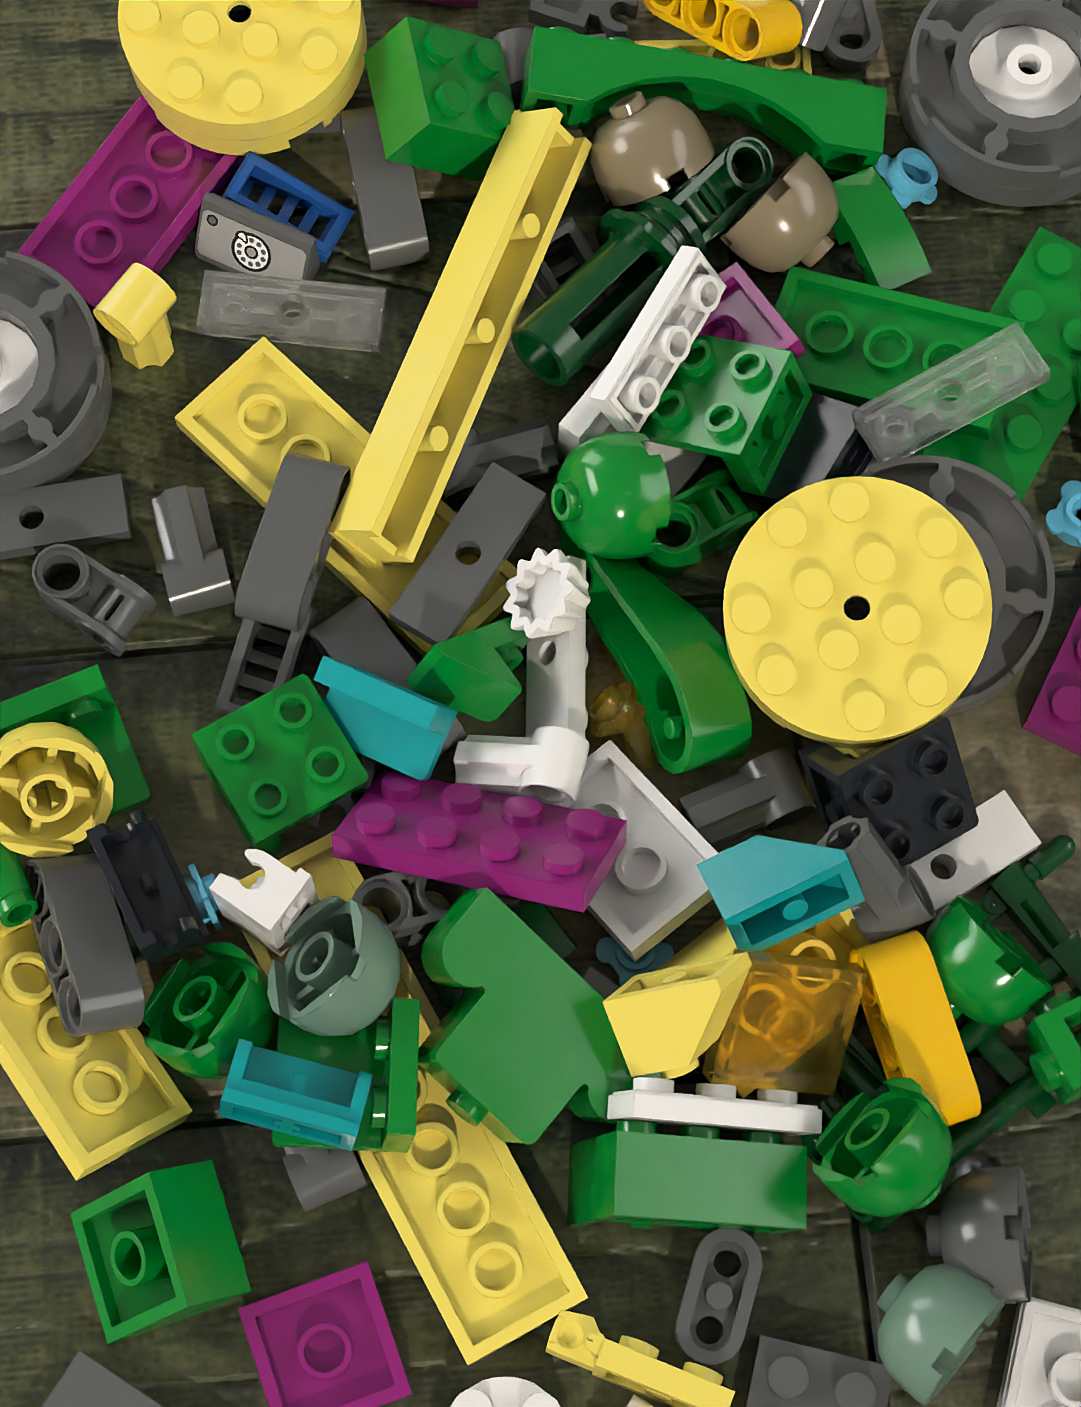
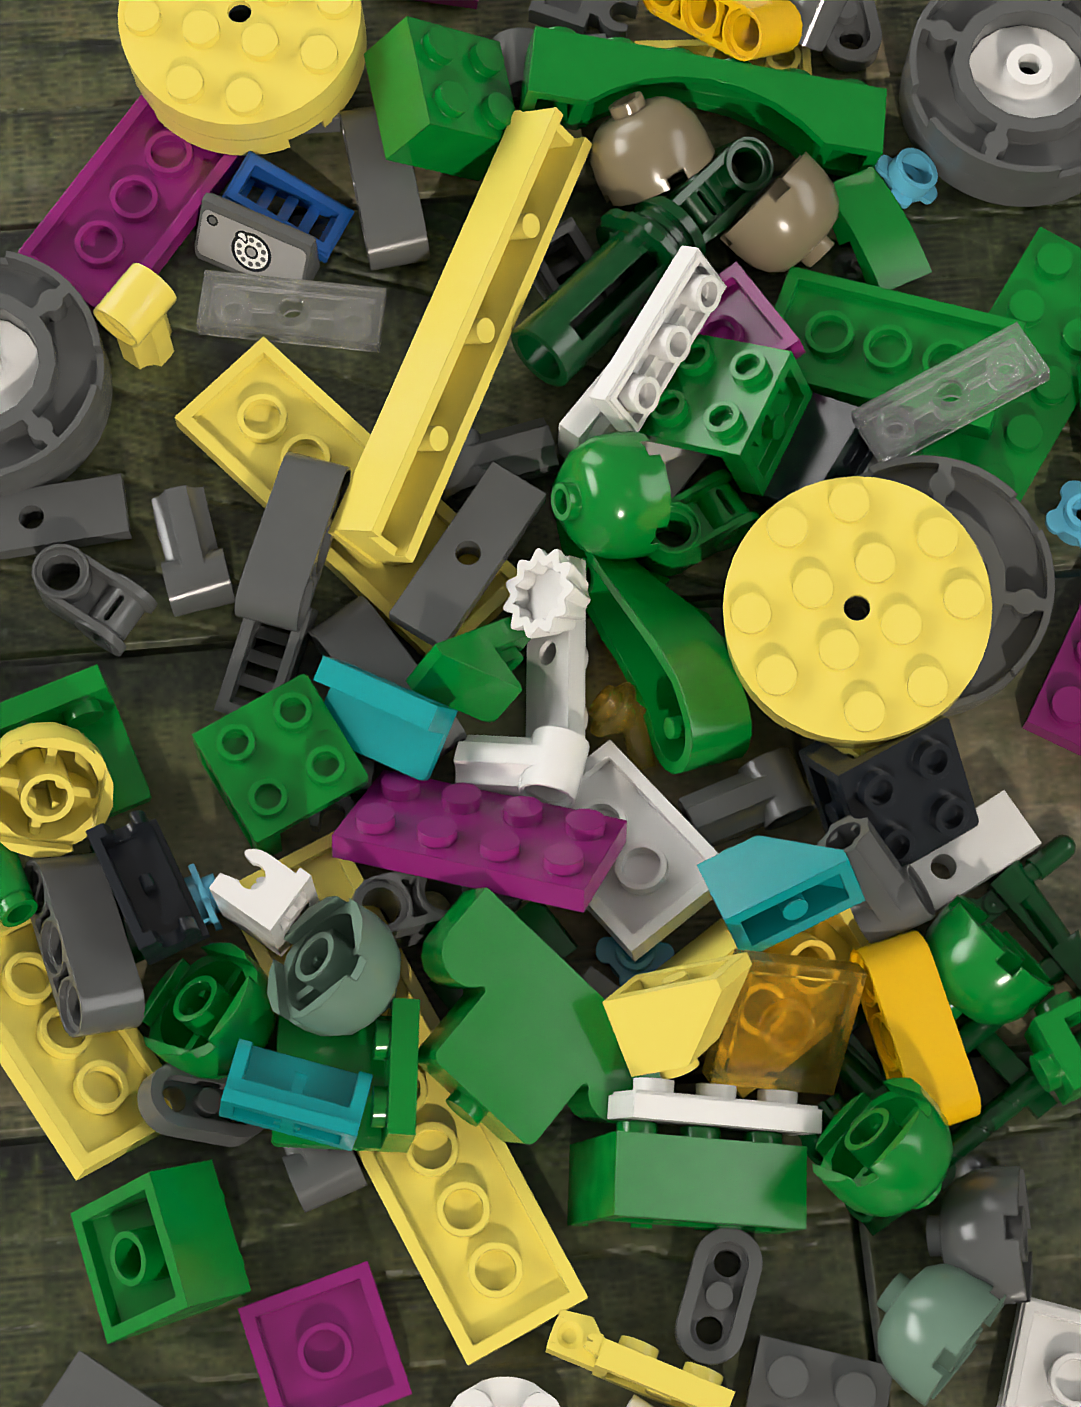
(193, 1110): none -> dark grey plate

